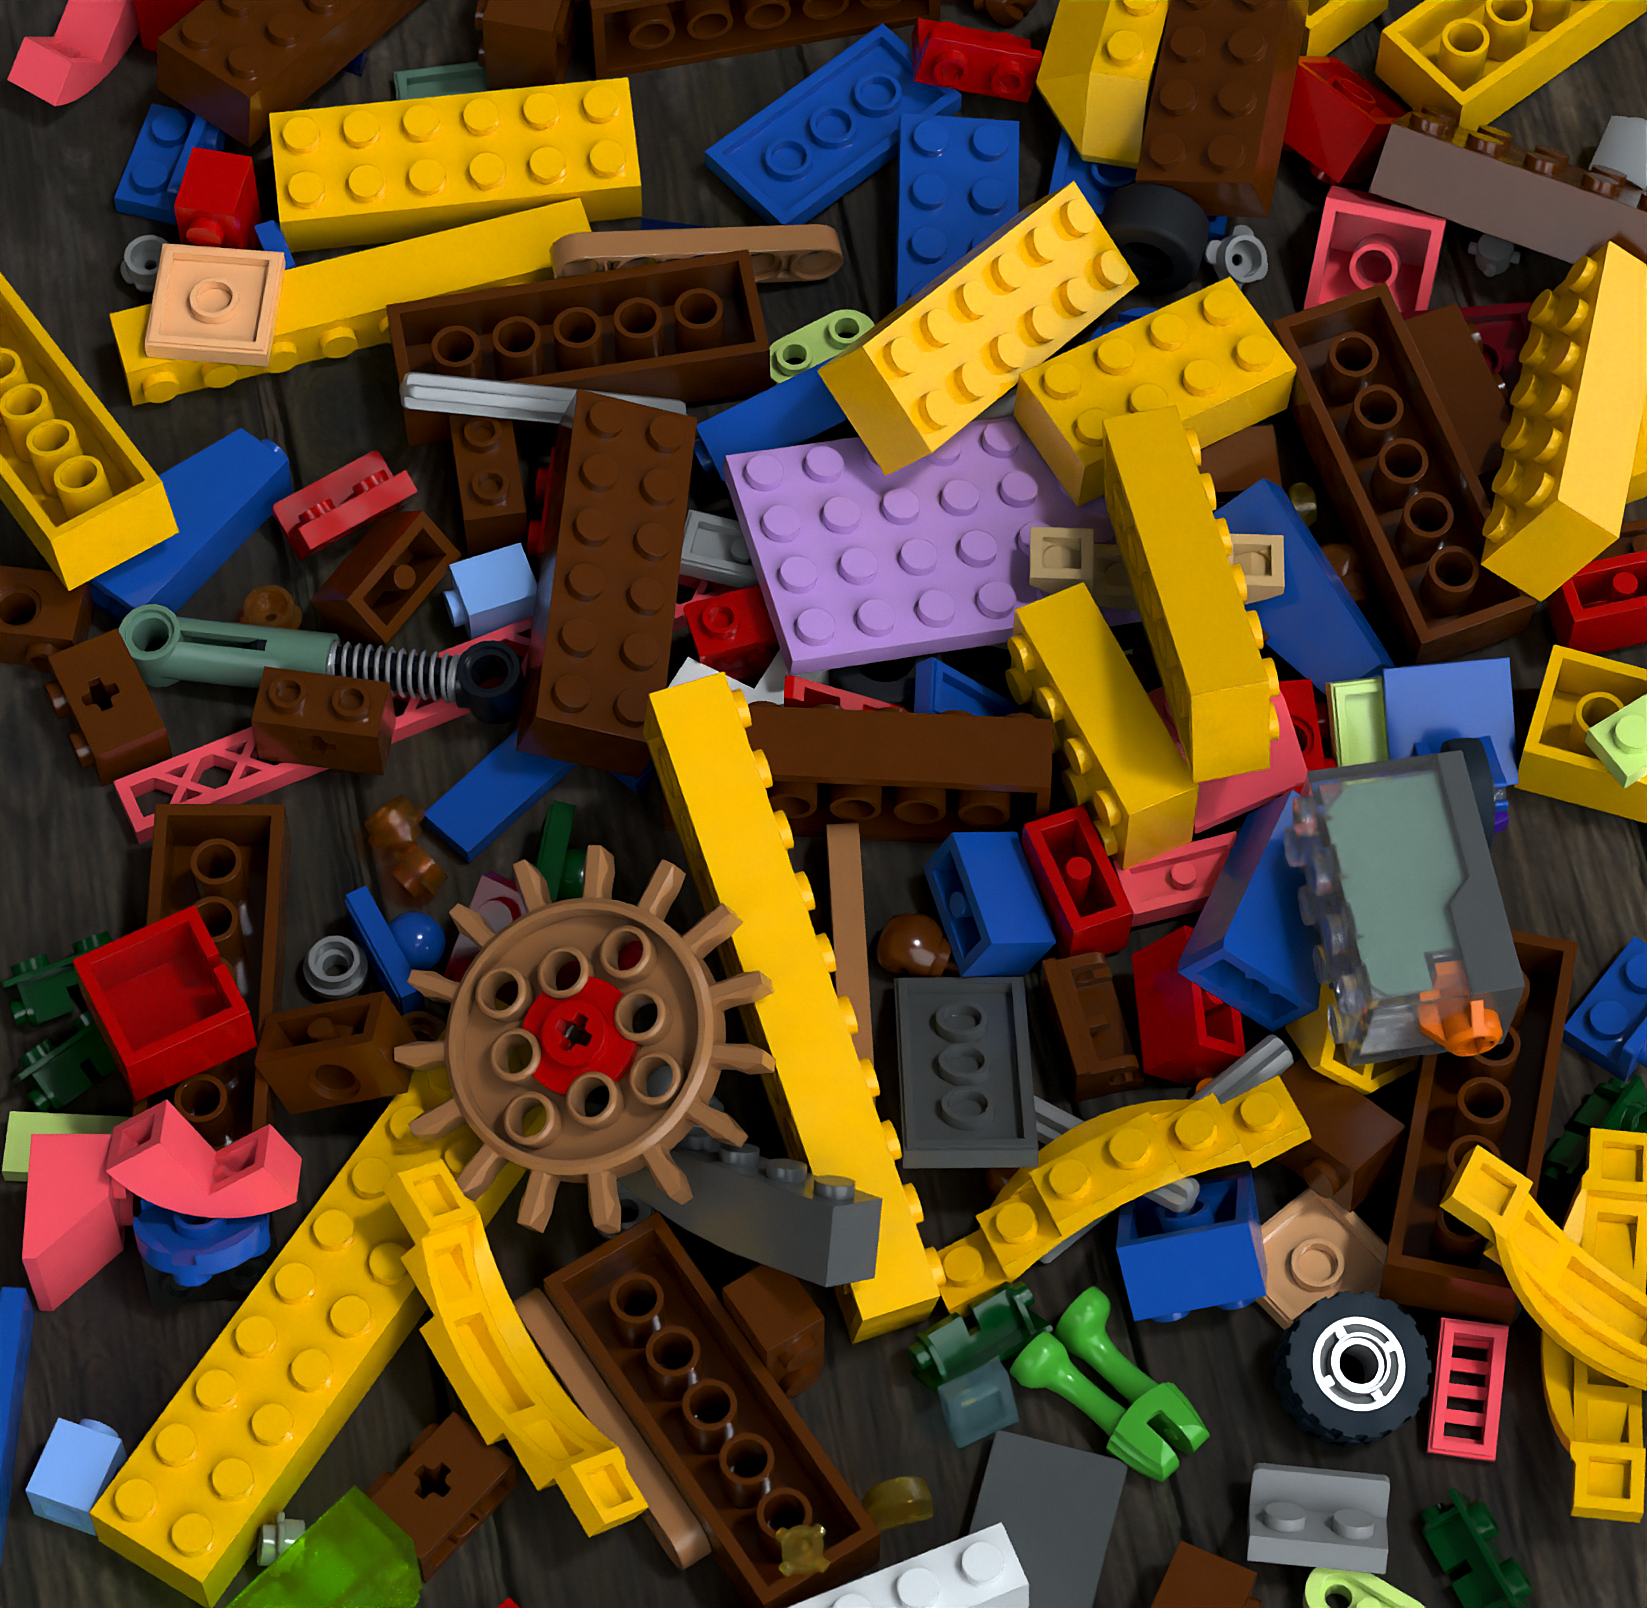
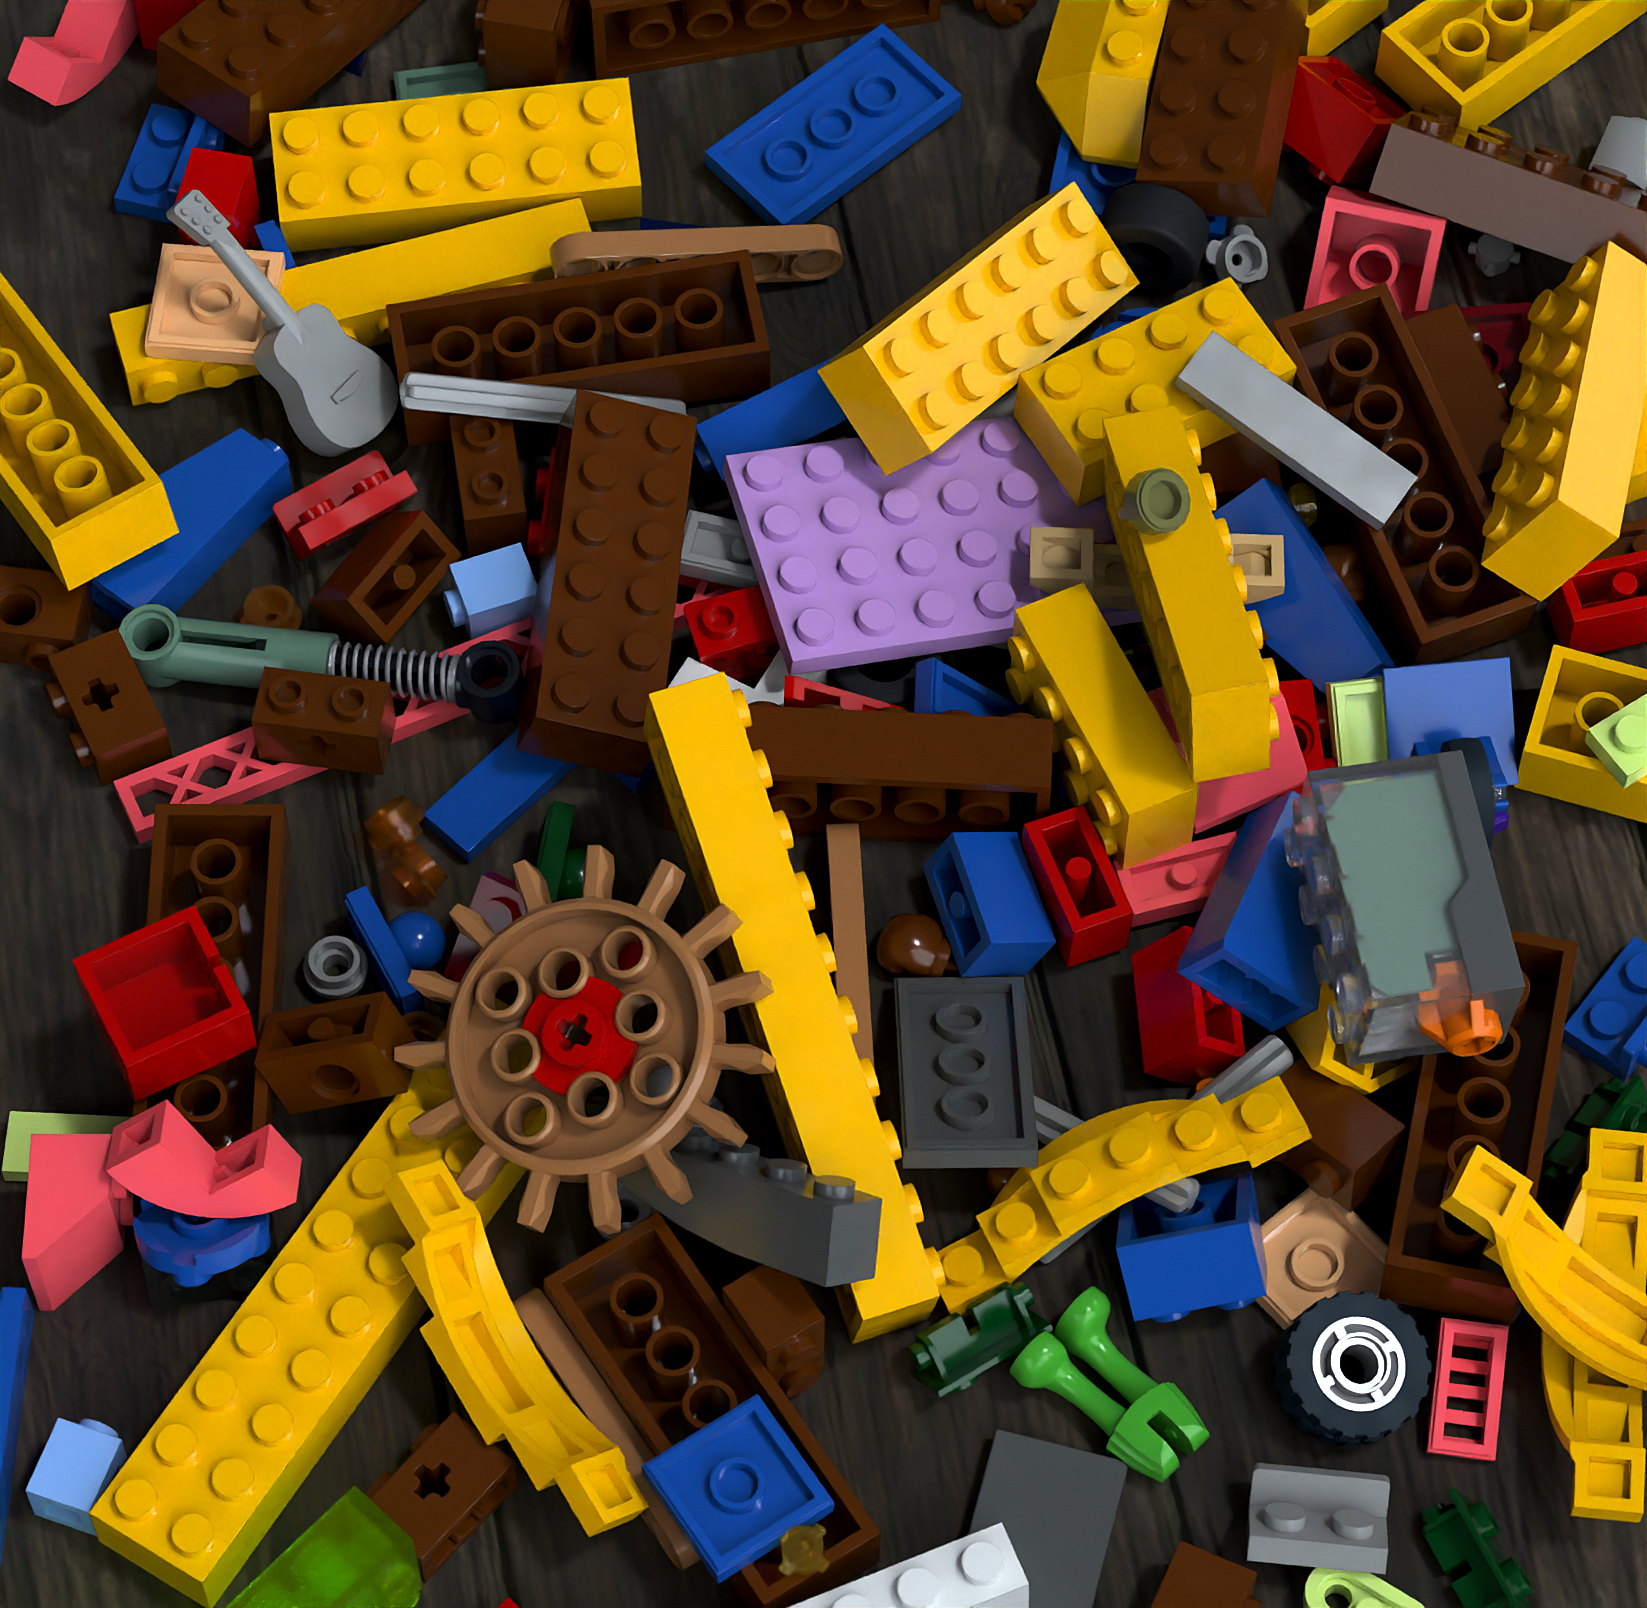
(45, 985): dark green hinge -> none
(56, 1069): dark green hinge -> none
(138, 255): light grey plate -> none
(277, 1538): light grey plate -> none
(328, 382): none -> light grey piece
(737, 1488): none -> blue tile
(815, 343): yellowish green plate -> none
(898, 1502): clear yellow tile -> none
(951, 192): blue plate -> none
(974, 60): red bracket -> none
(978, 1404): clear light blue tile -> none
(1089, 1026): reddish brown hinge -> none
(1155, 501): none -> olive tile
(1295, 430): none -> light grey tile

